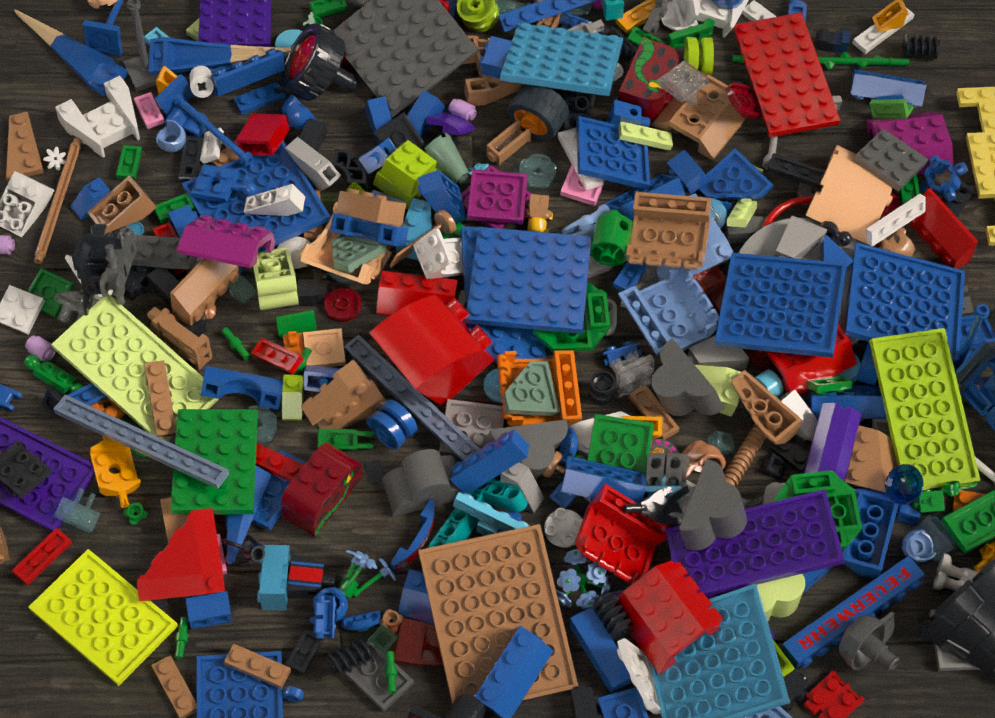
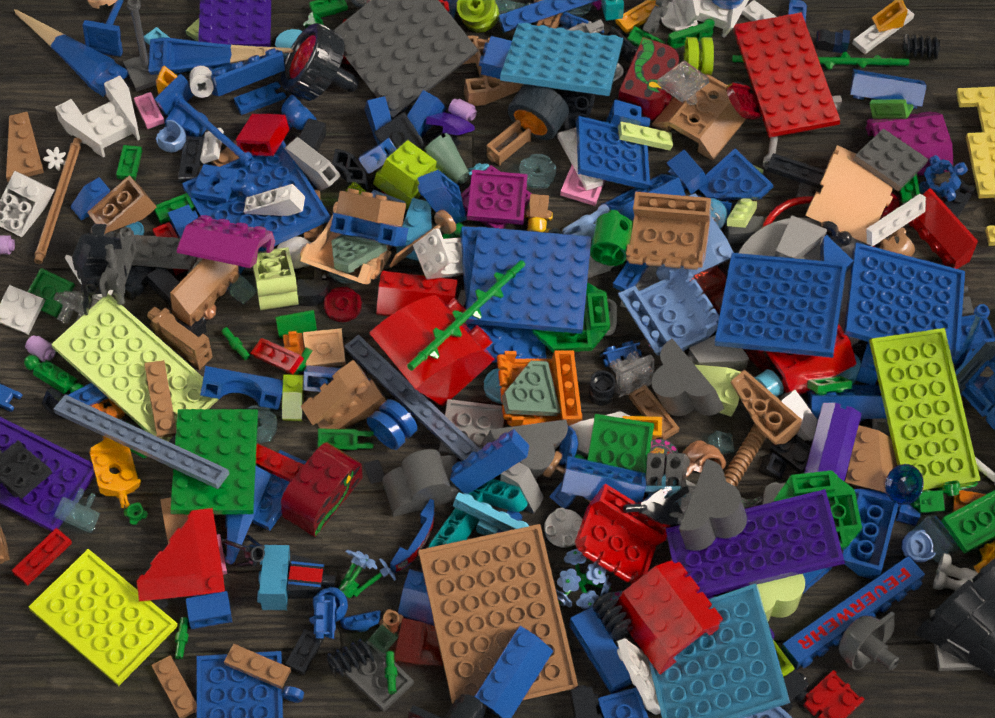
(460, 317): none -> green plant

